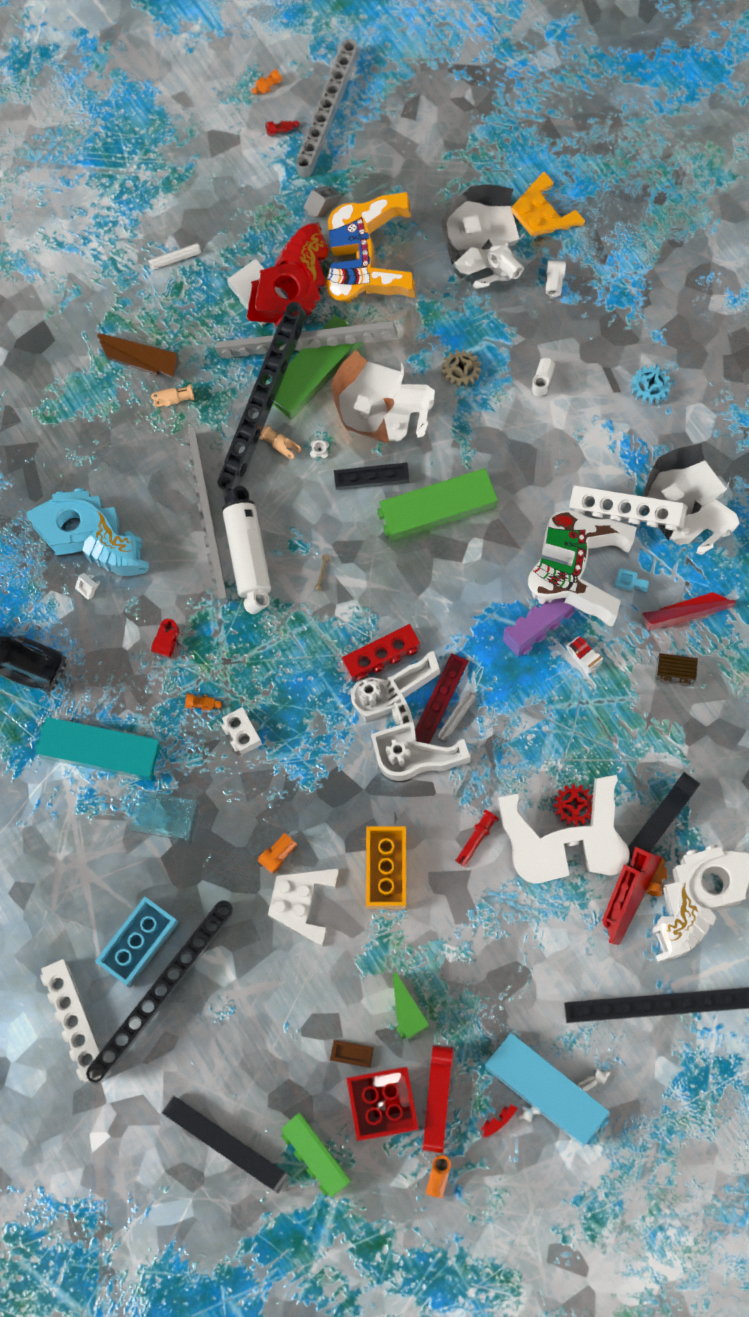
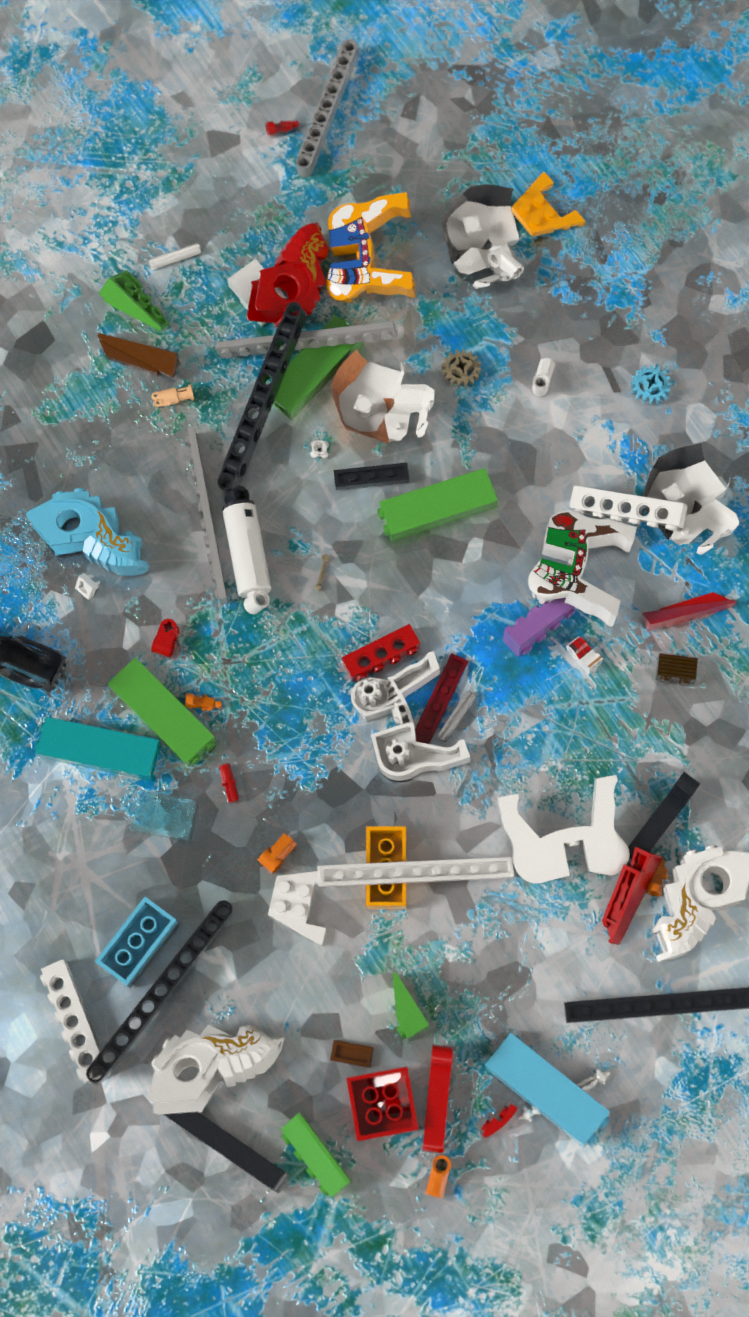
(125, 294): none -> bright green wedge
(162, 713): none -> bright green brick
(218, 1059): none -> white animal
(228, 783): none -> red axle
(244, 730): white brick -> none
(263, 85): orange piece -> none
(279, 442): light nougat piece -> none
(321, 201): light grey slope -> none
(414, 872): none -> white plate
(481, 829): red pin -> none
(555, 276): white piece -> none
(566, 805): red gear -> none
(628, 580): medium azure plate -> none

